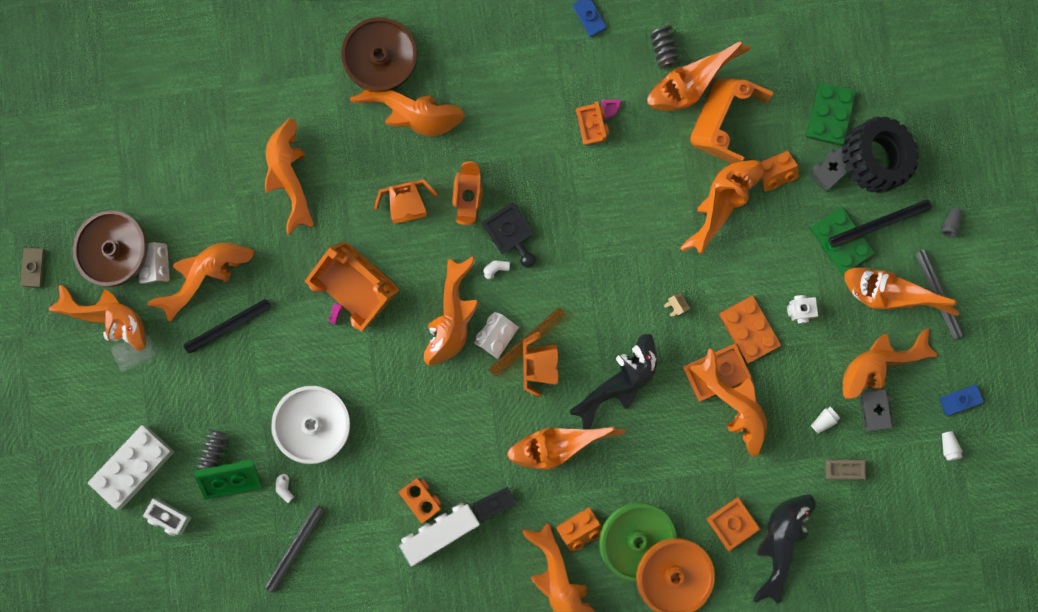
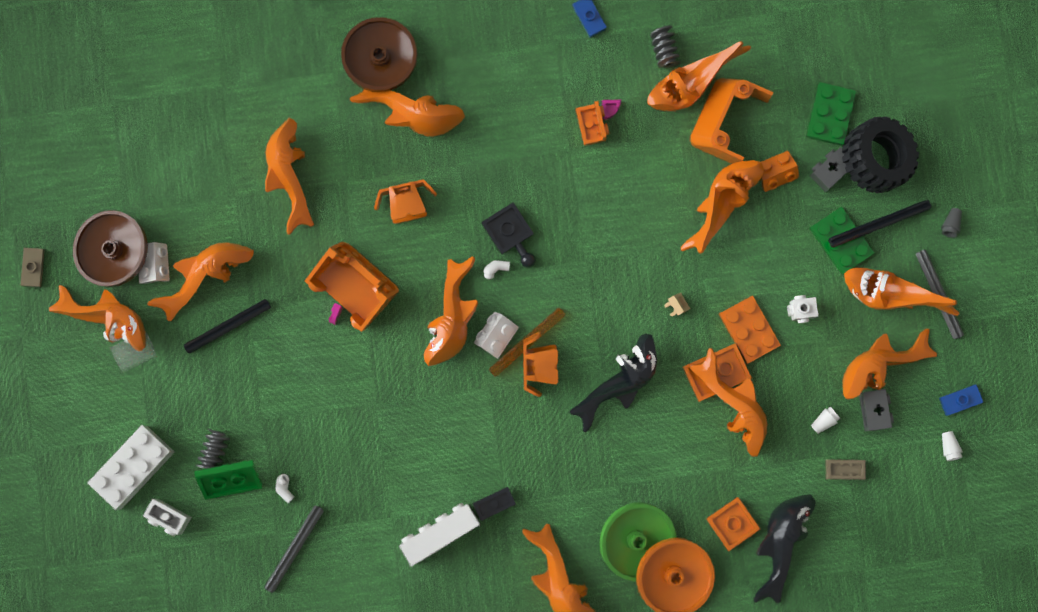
(310, 424): white dish -> none
(416, 503): orange brick -> none
(469, 180): orange piece -> none
(555, 446): orange piece -> none
(580, 530): orange bracket -> none

